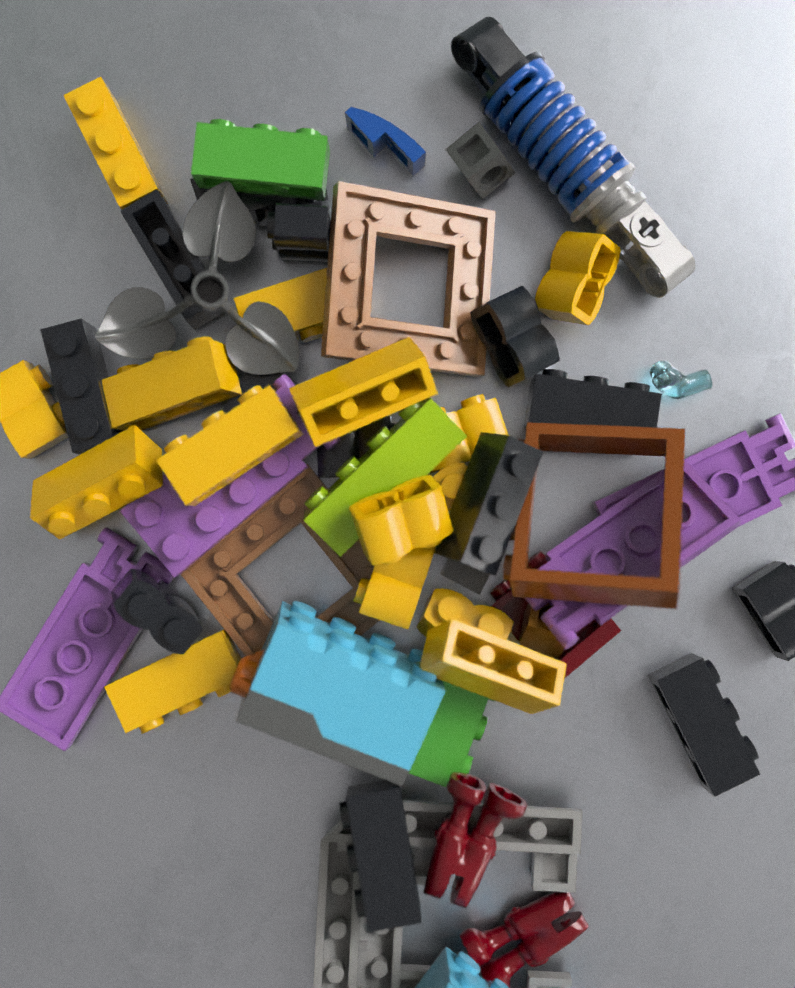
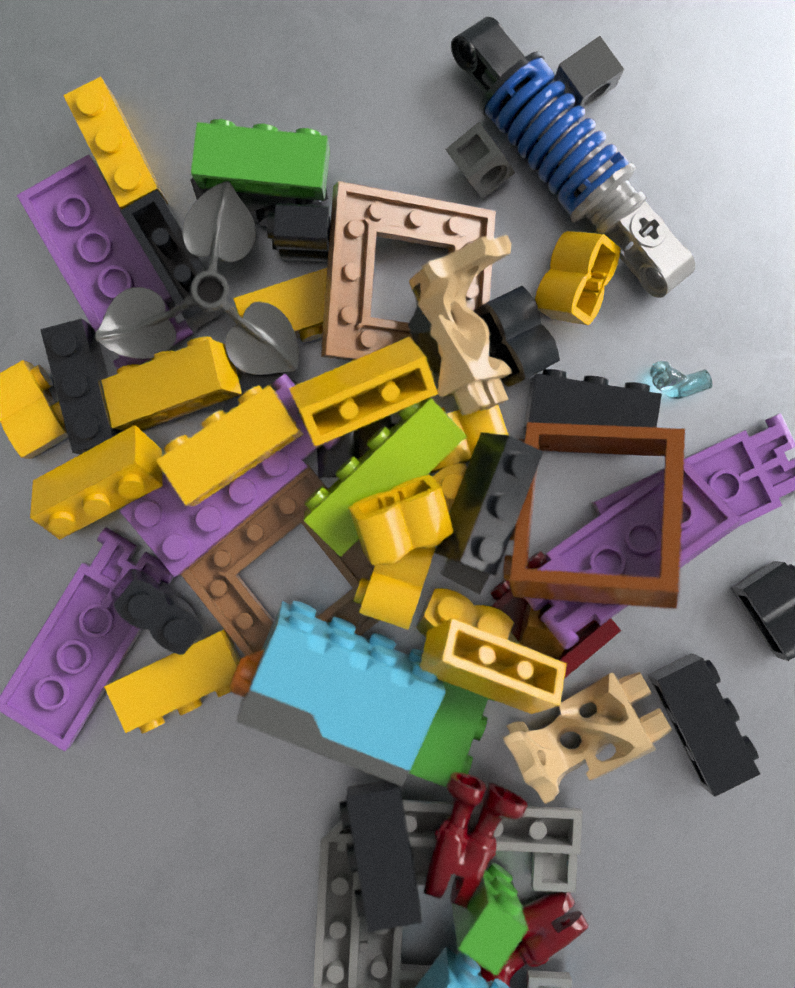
(92, 242): none -> medium lavender hinge
(379, 133): blue slope -> none
(454, 335): none -> tan hips
(491, 921): none -> bright green brick
(546, 761): none -> tan hips
(589, 72): none -> dark grey brick

